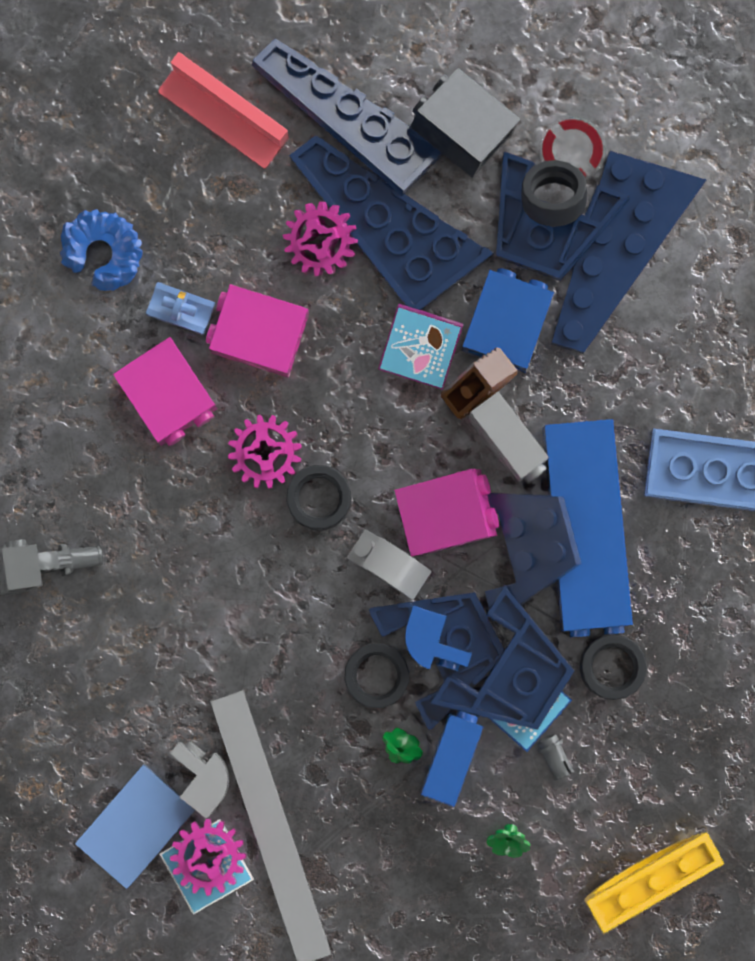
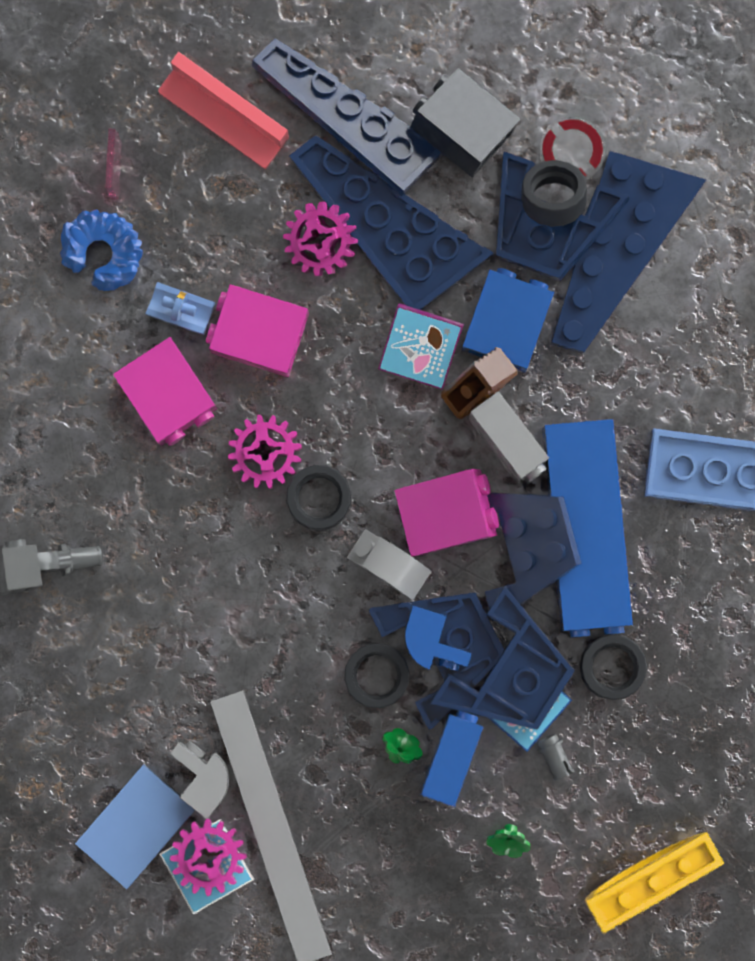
(113, 164): none -> clear pink piece

